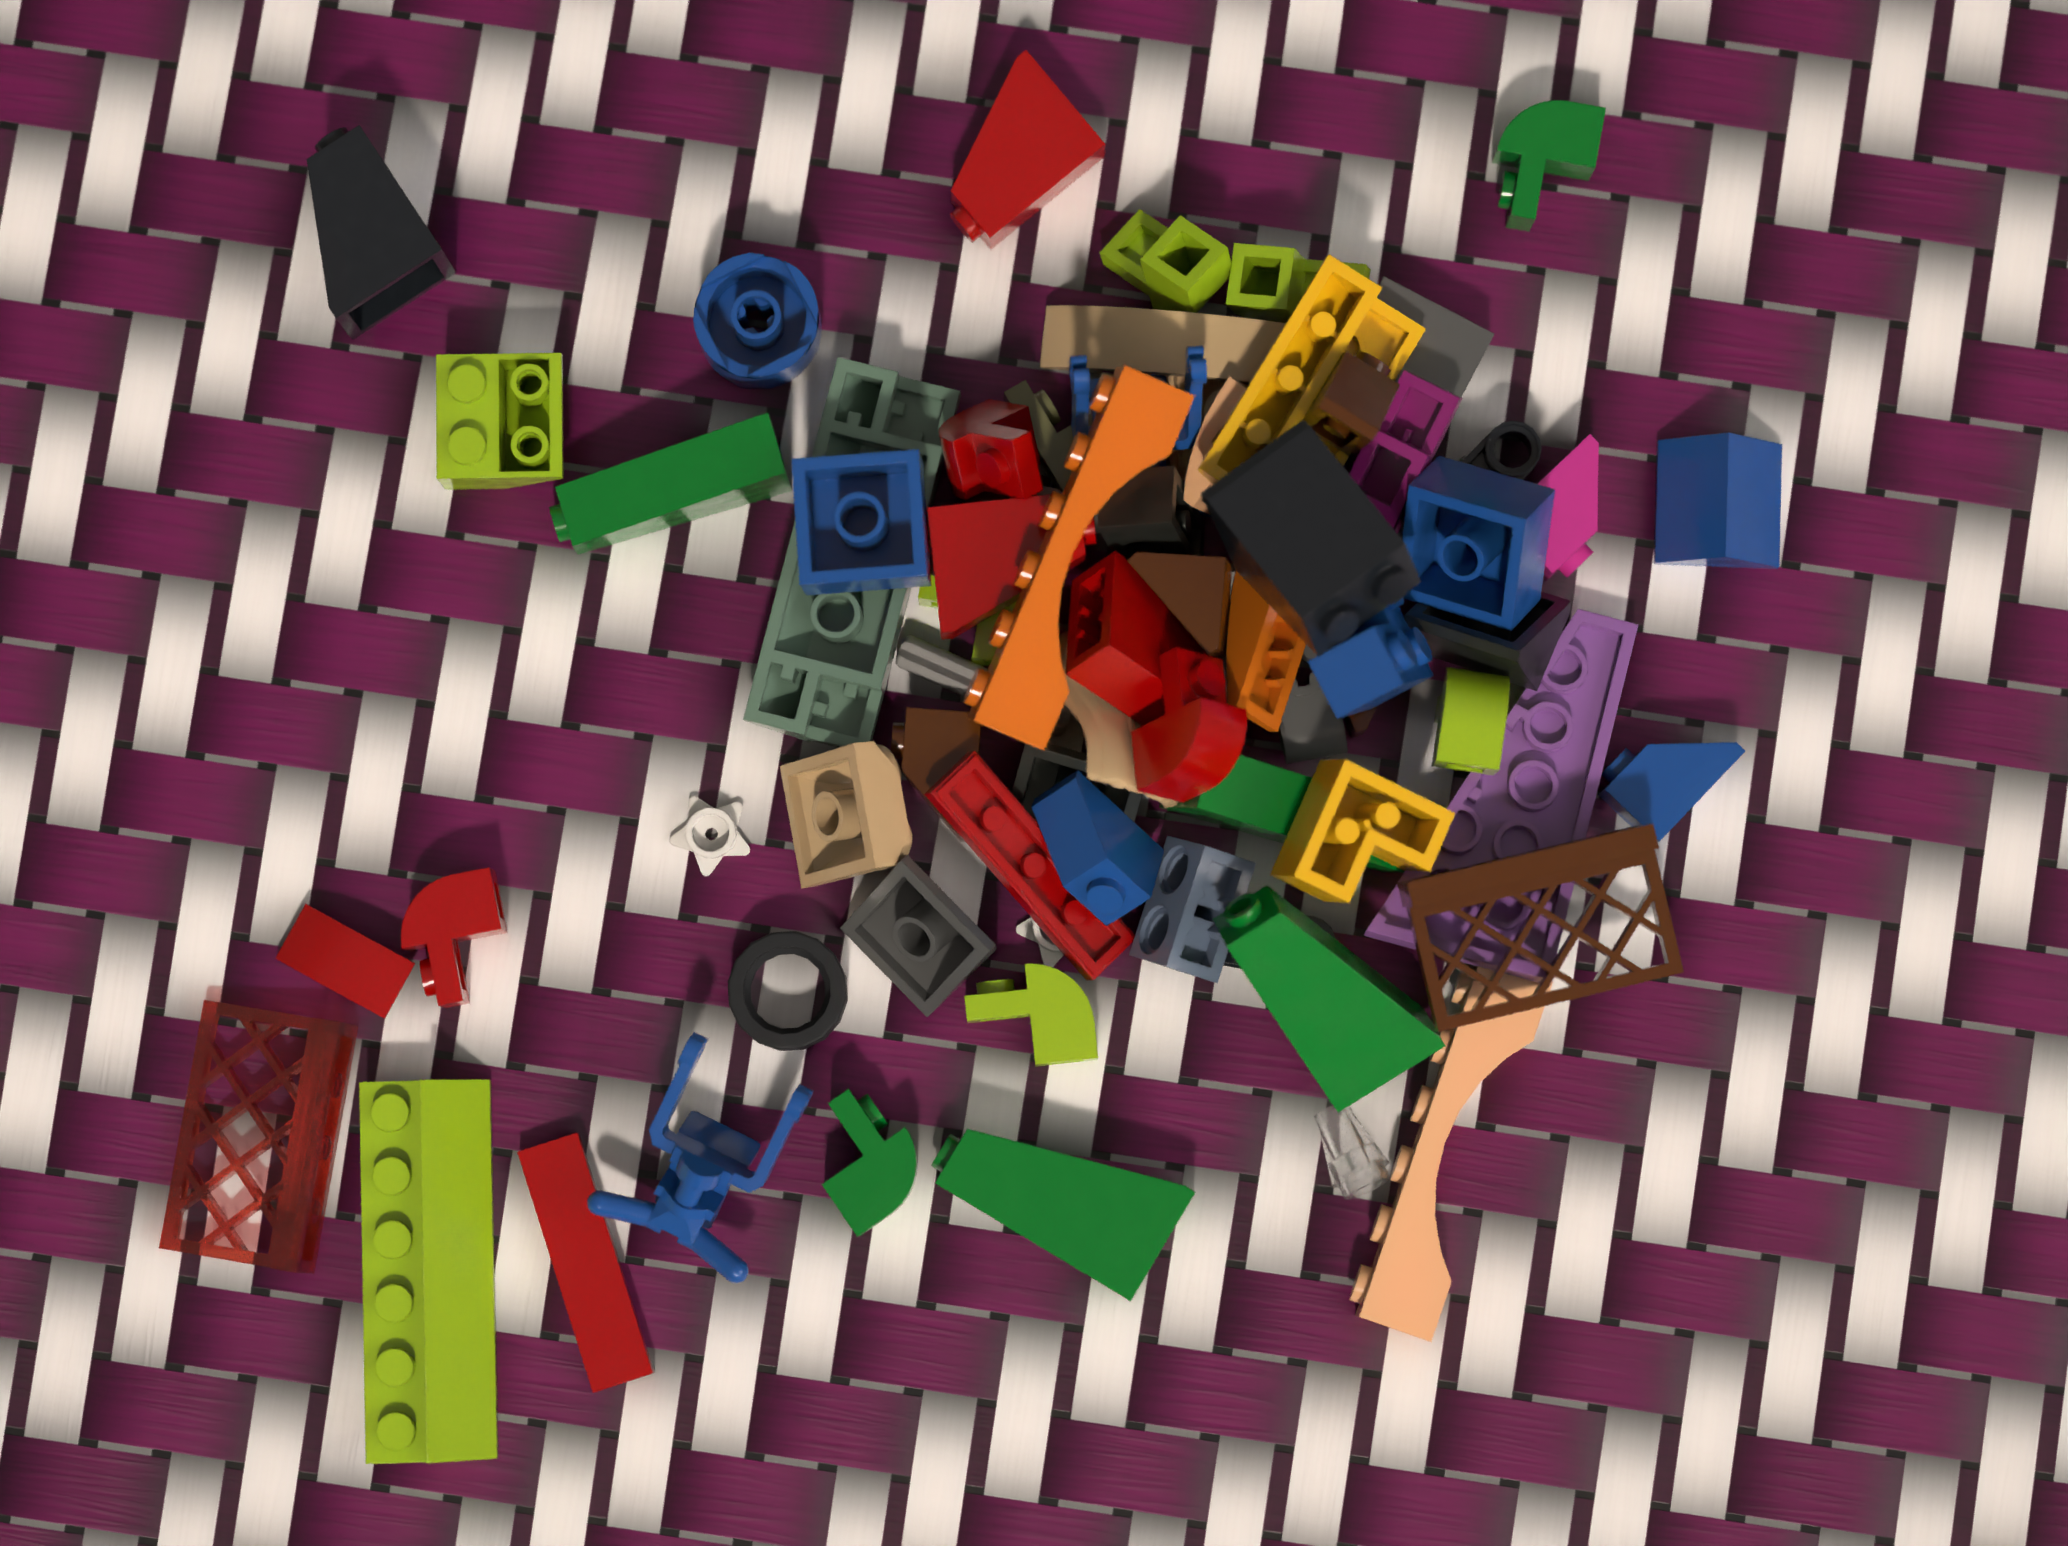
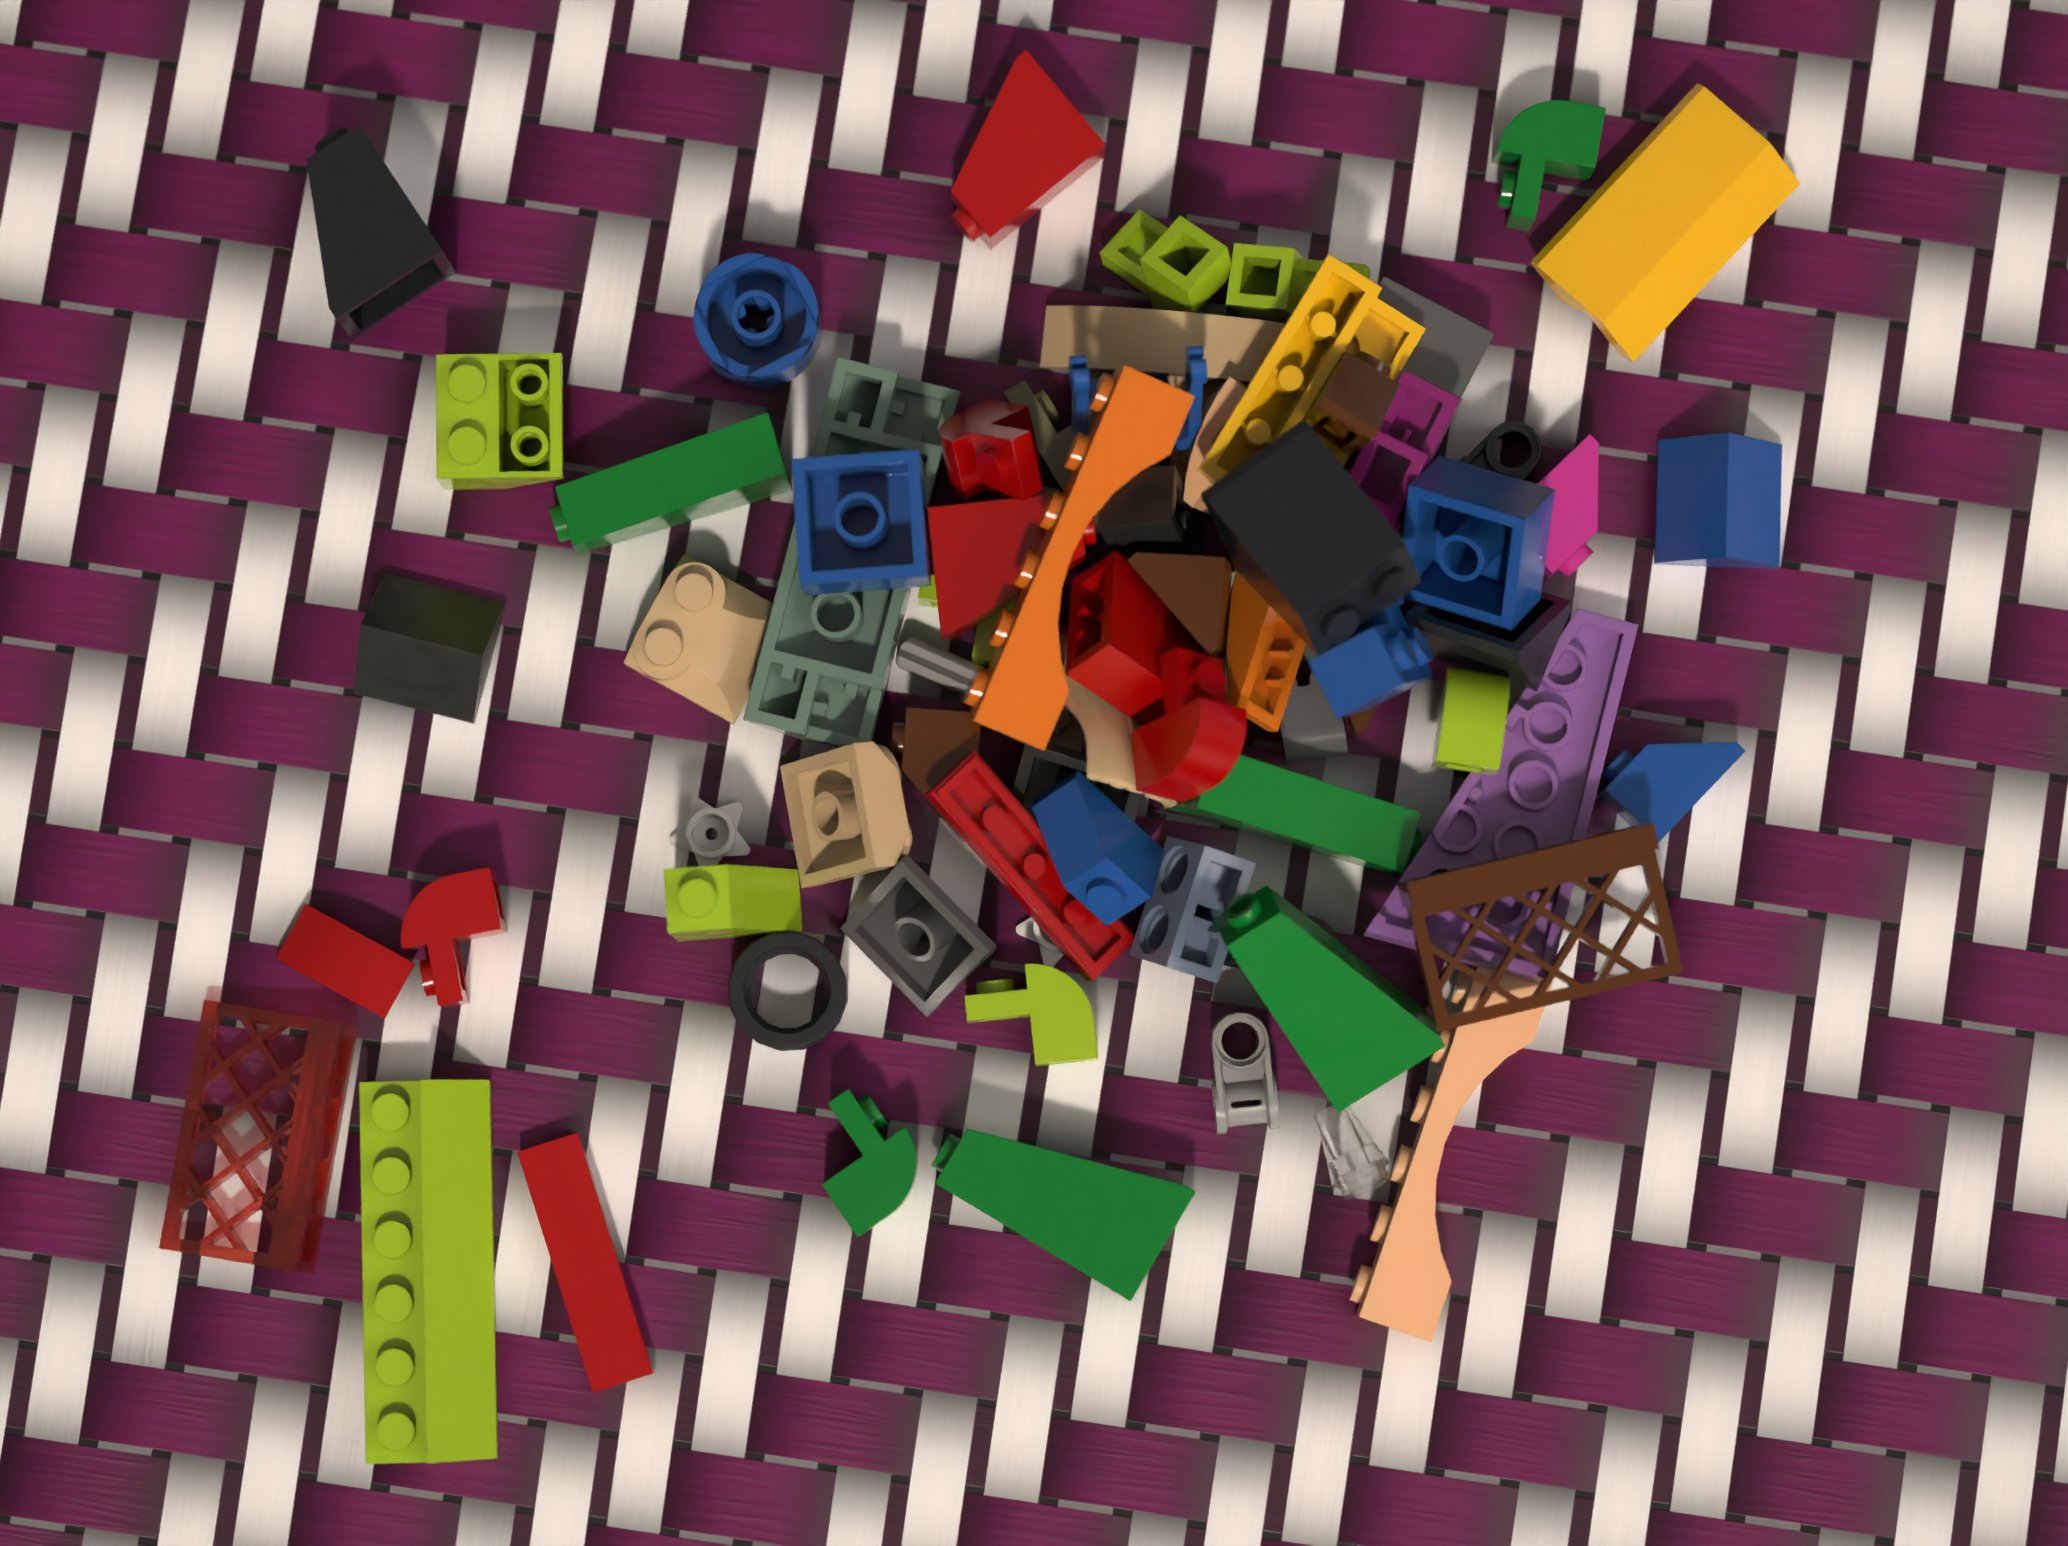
(427, 647): none -> pearl dark grey slope
(701, 1171): blue piece -> none
(702, 638): none -> tan slope
(731, 901): none -> lime slope
(1243, 1079): none -> light grey piece
(1349, 818): yellow brick -> none
(1666, 221): none -> yellow slope

